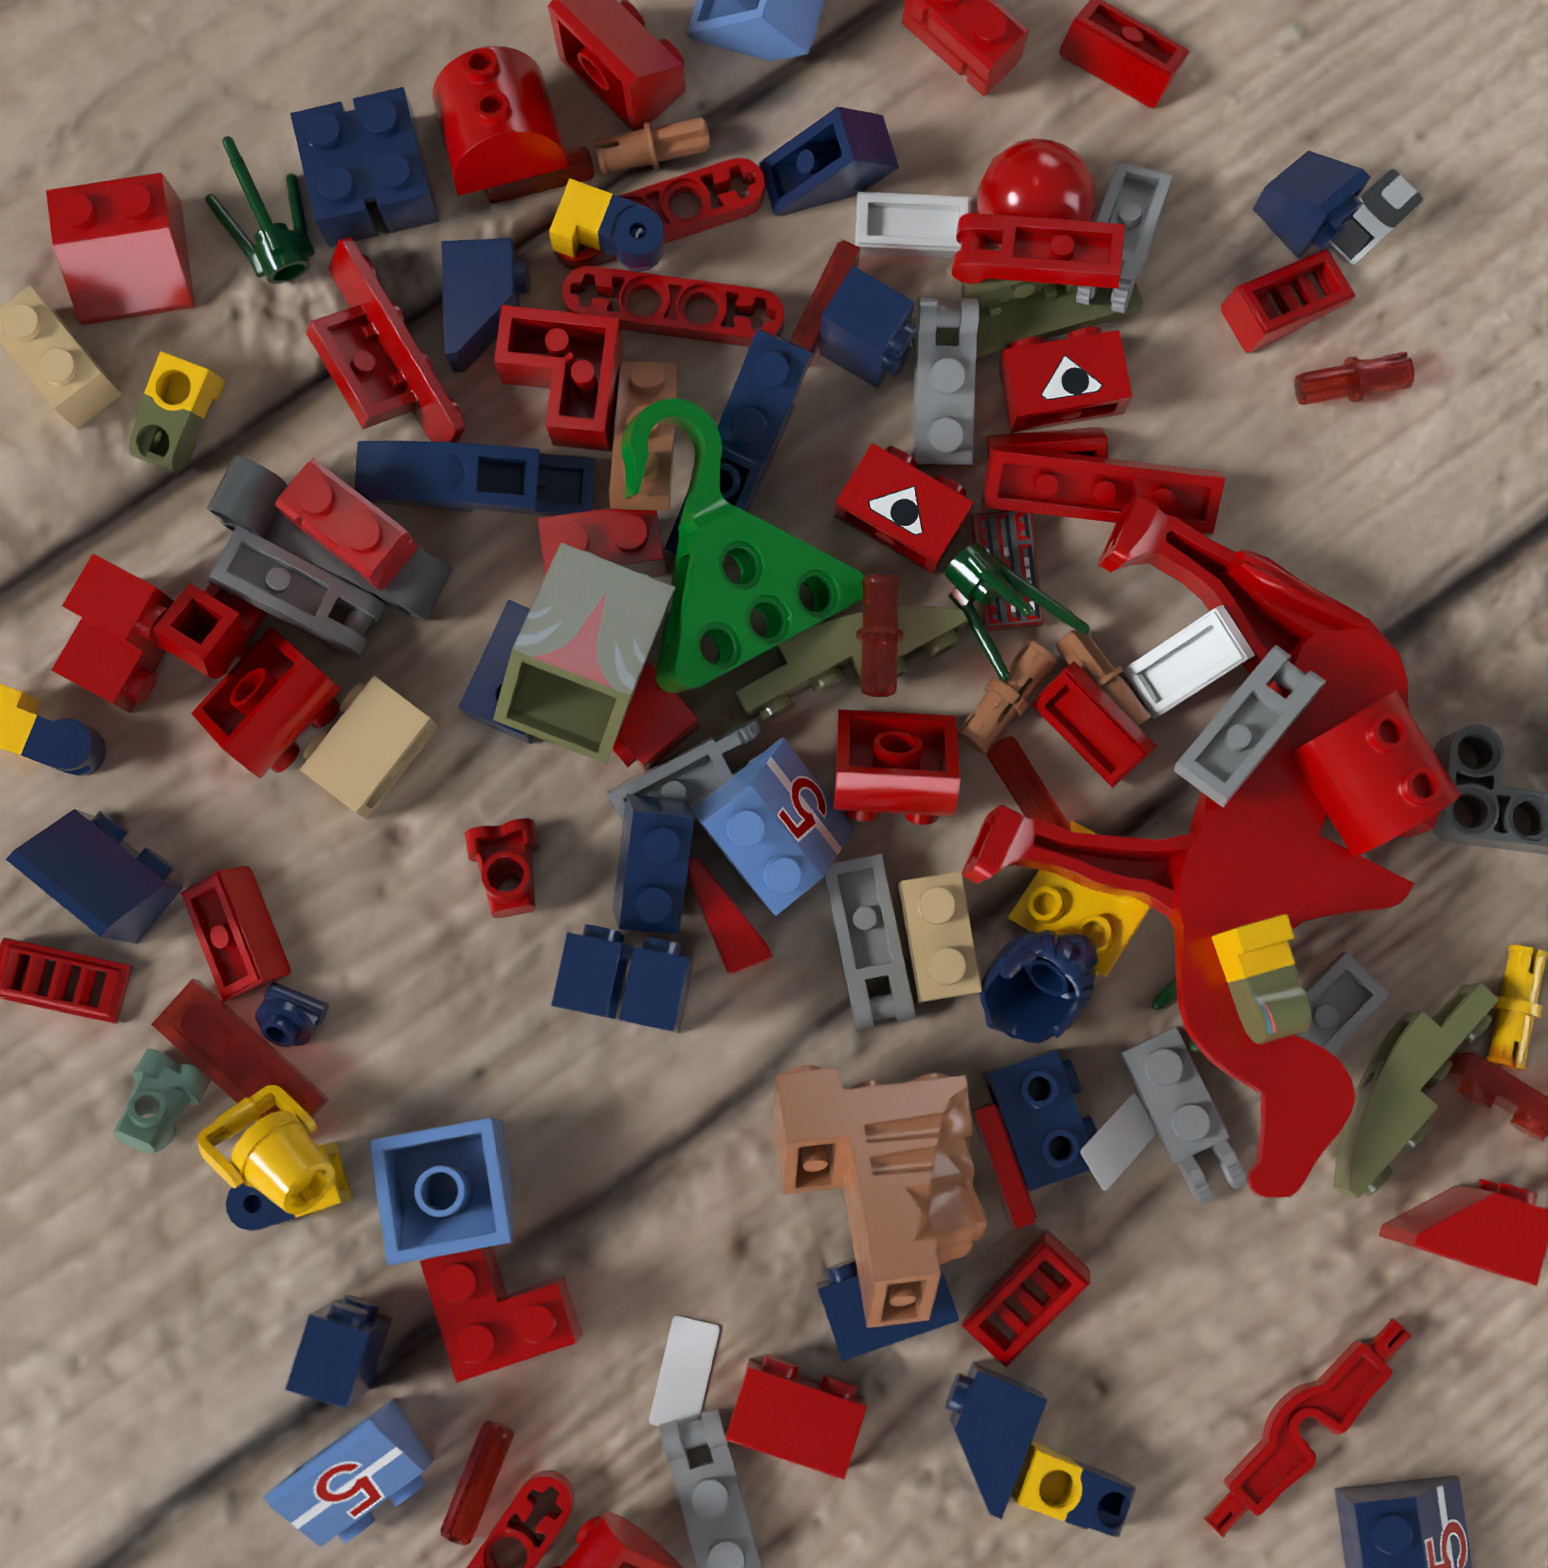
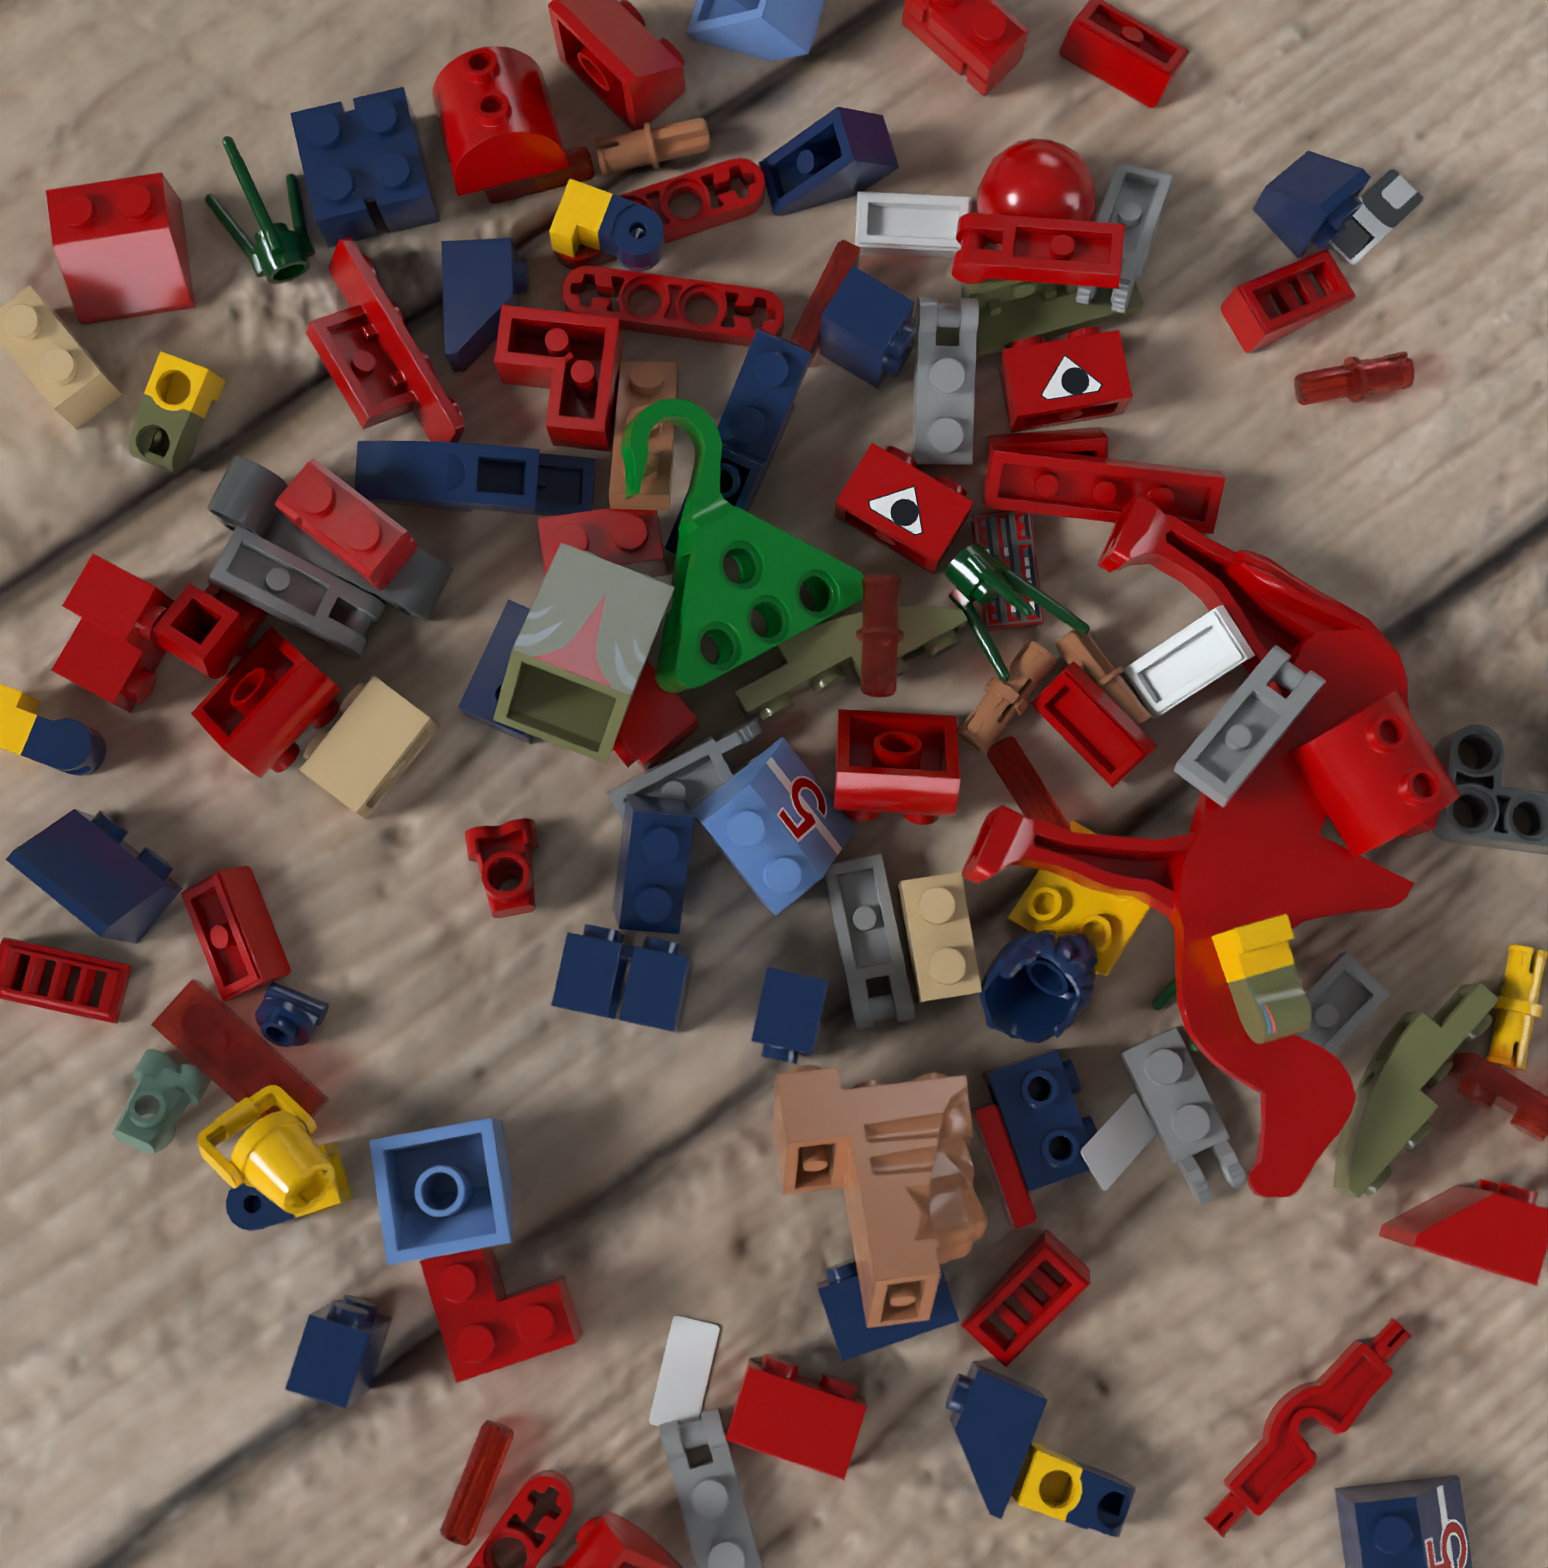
(352, 1477): medium blue slope -> none
(732, 932): red slope -> none
(789, 1014): none -> dark blue brick

